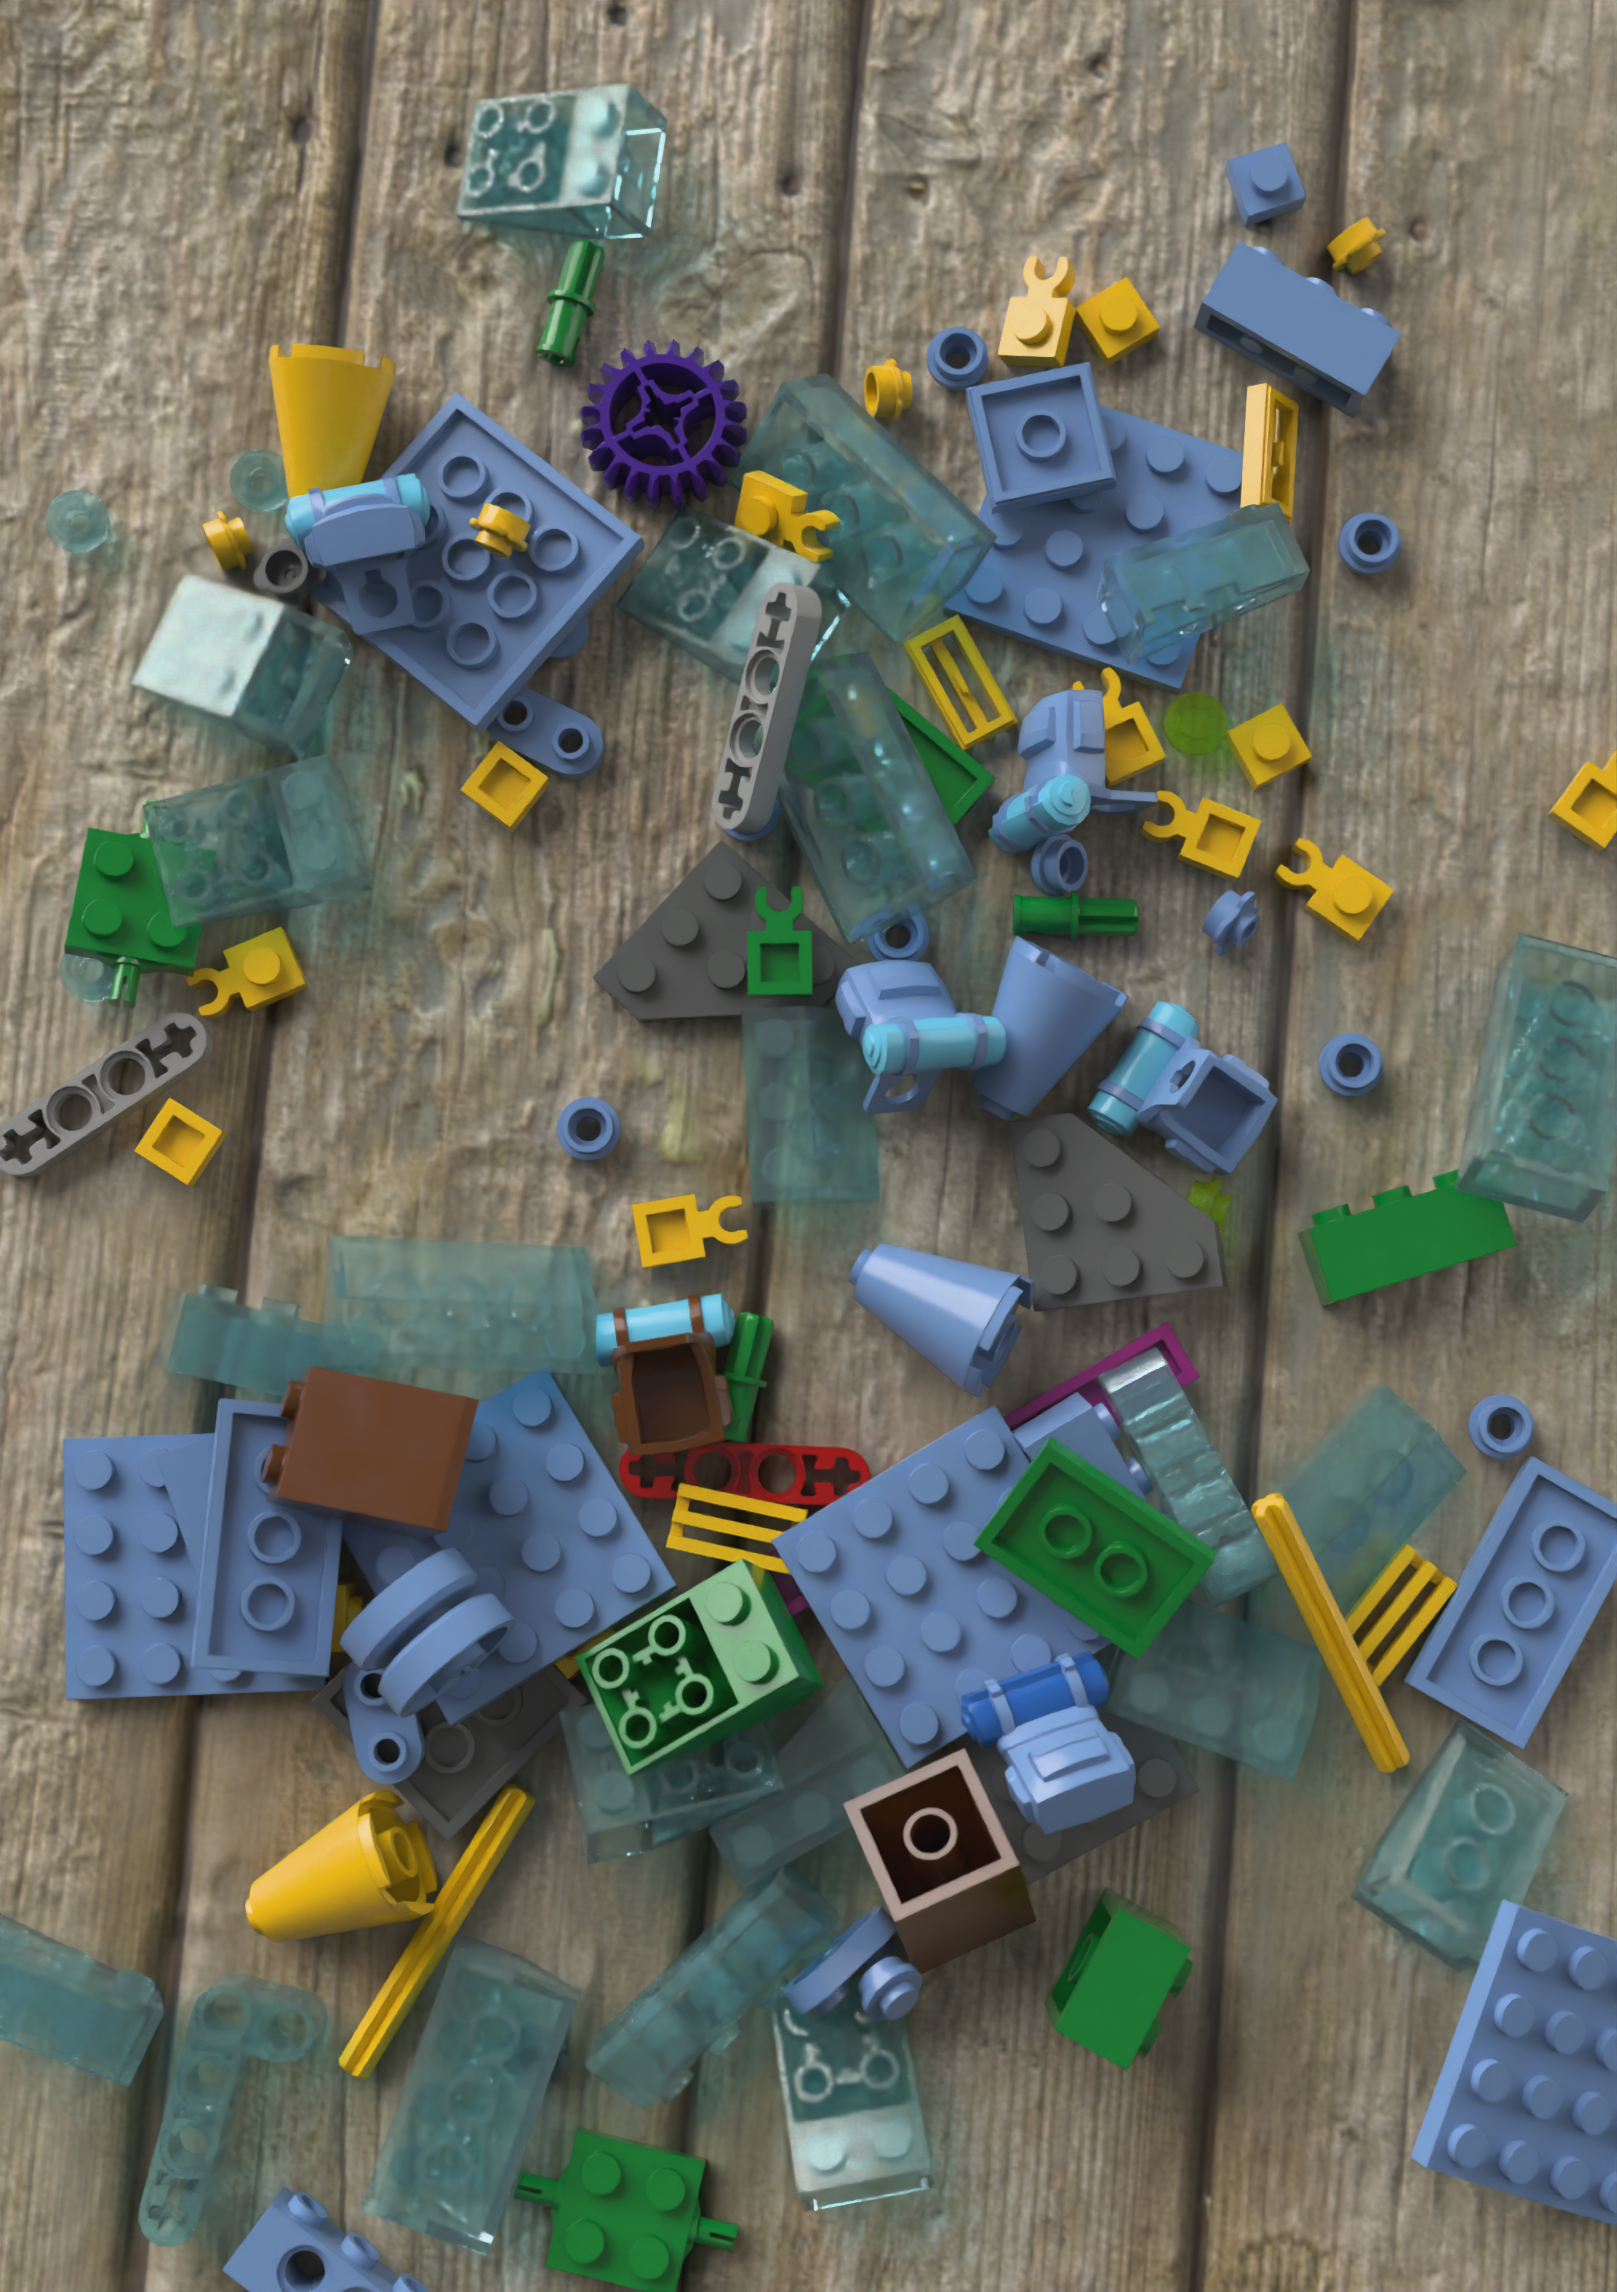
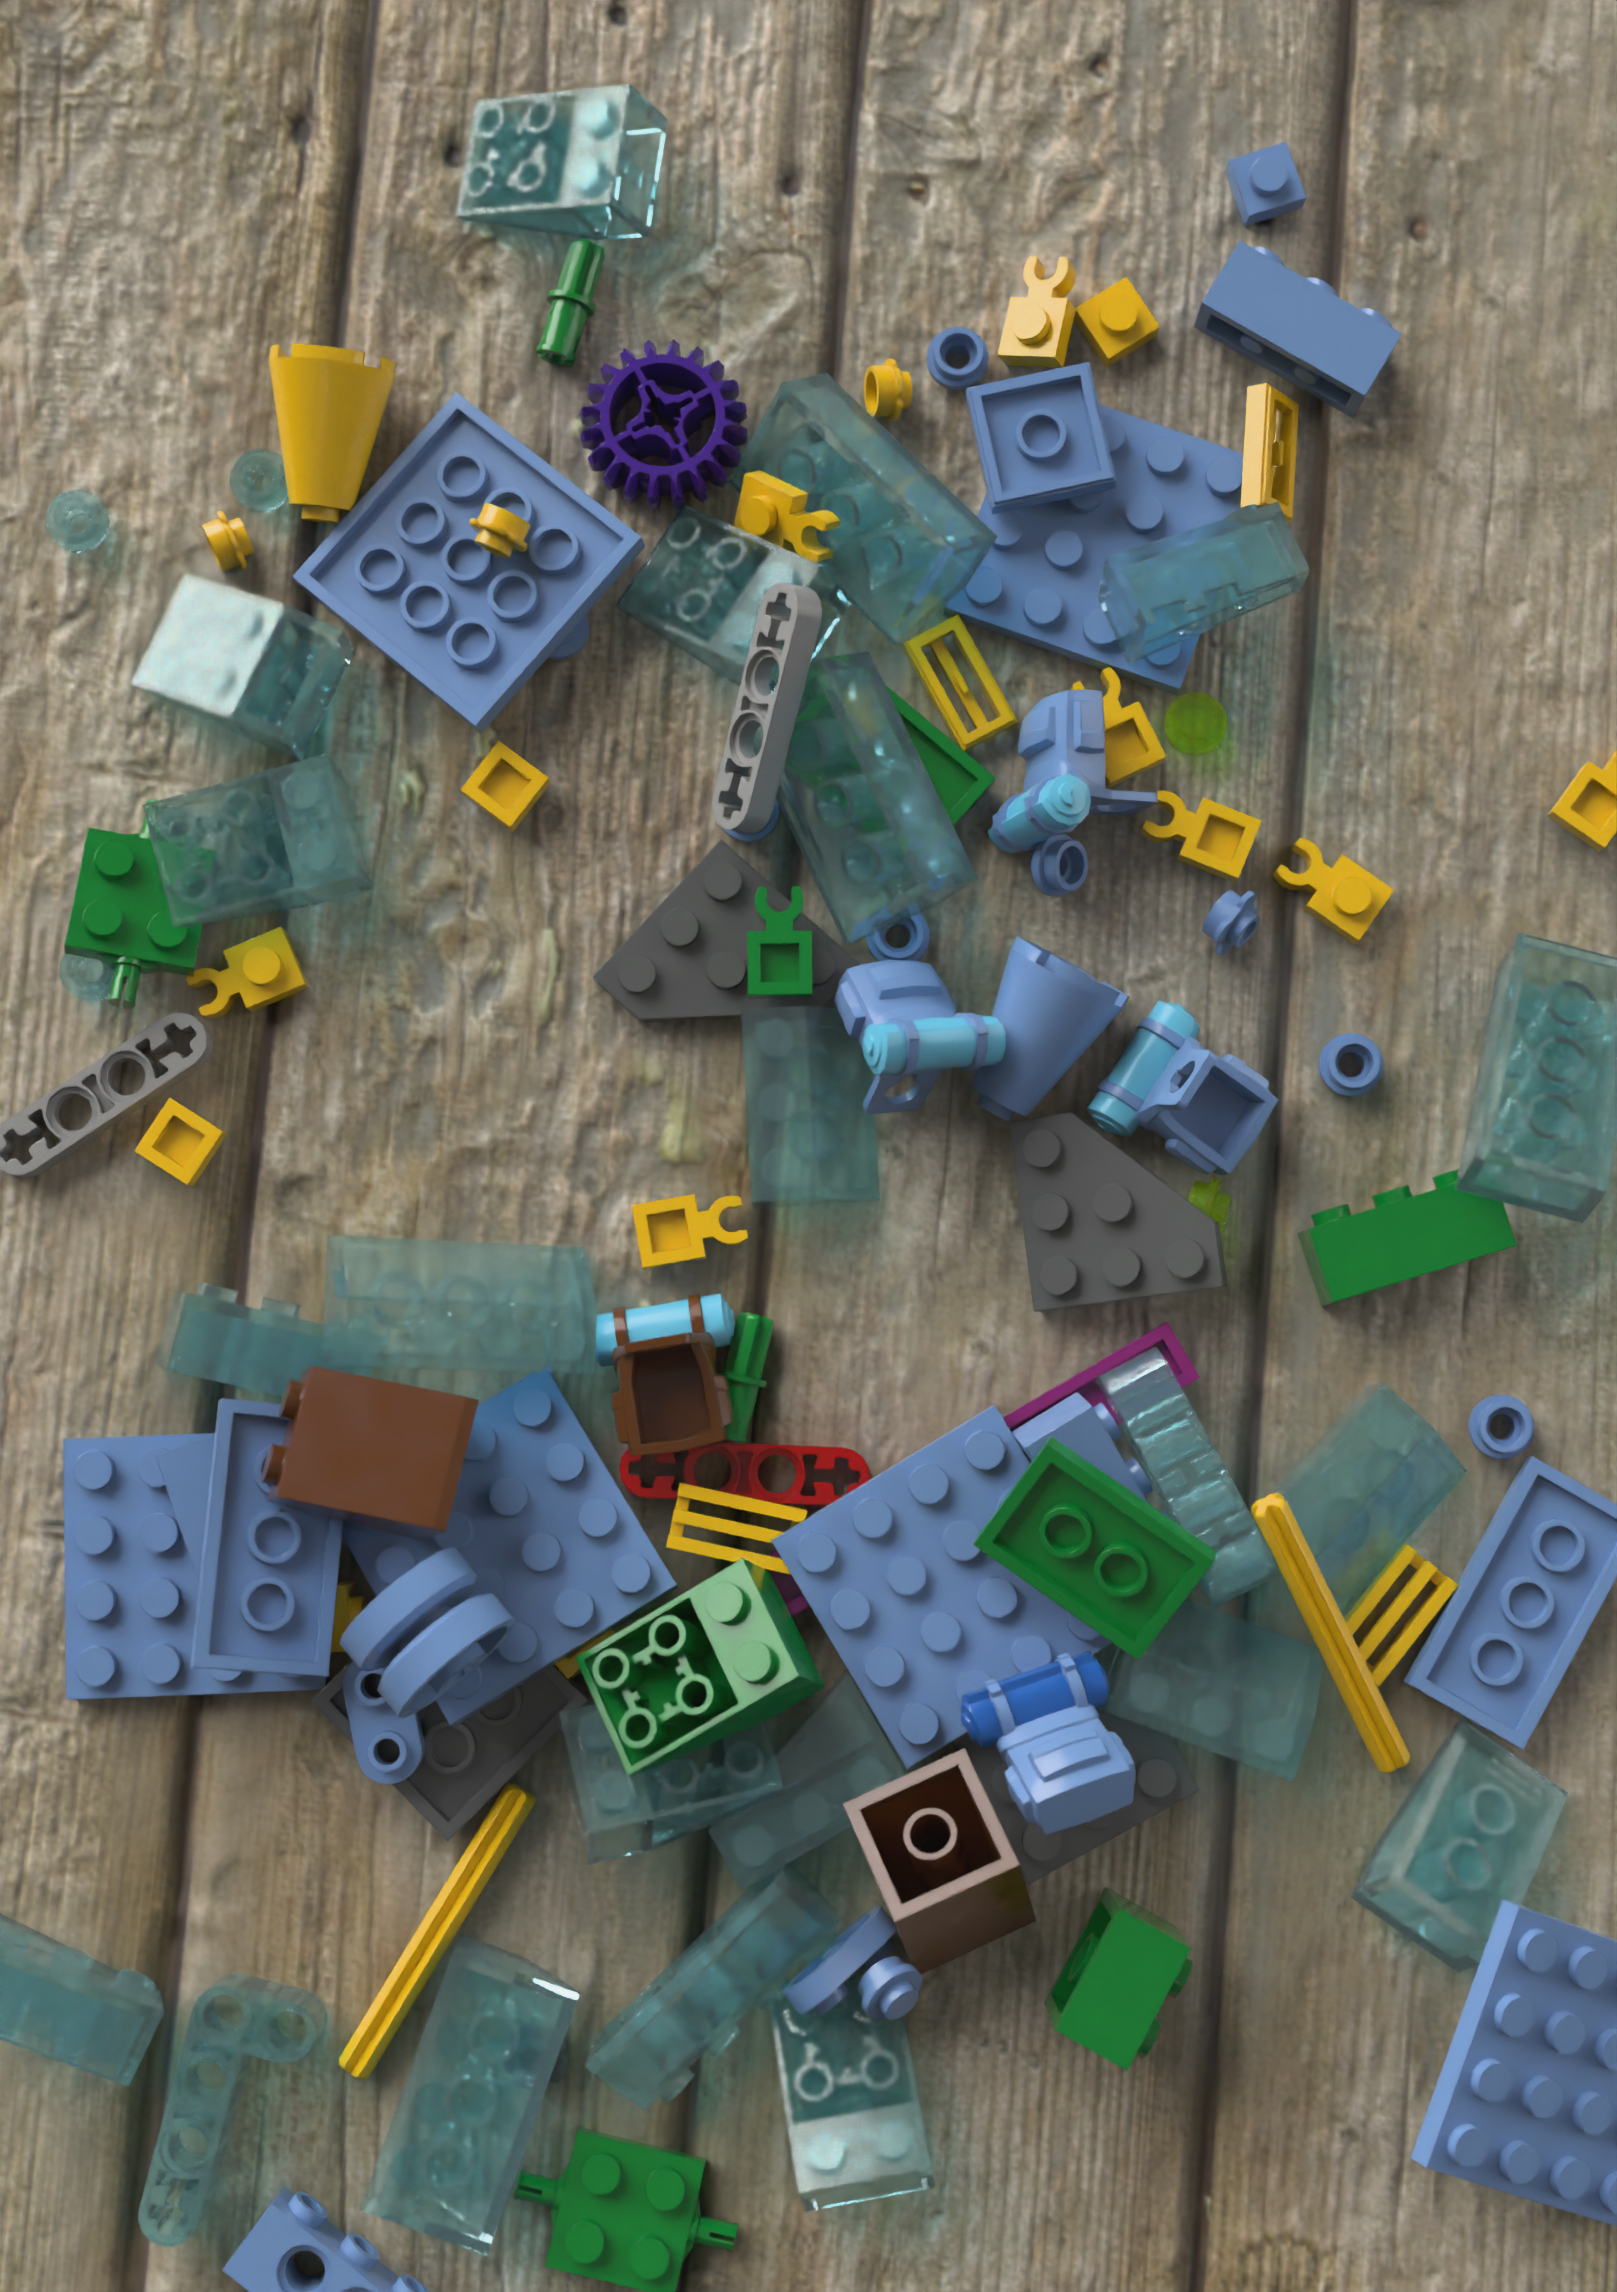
(274, 568): dark grey plate -> none
(347, 1876): yellow cone -> none
(362, 532): medium blue piece -> none
(543, 730): medium blue plate -> none
(588, 1109): medium blue plate -> none
(945, 1309): medium blue cone -> none
(1074, 916): green axle -> none
(1267, 746): yellow plate -> none
(1357, 246): yellow plate -> none
(1379, 529): medium blue plate -> none

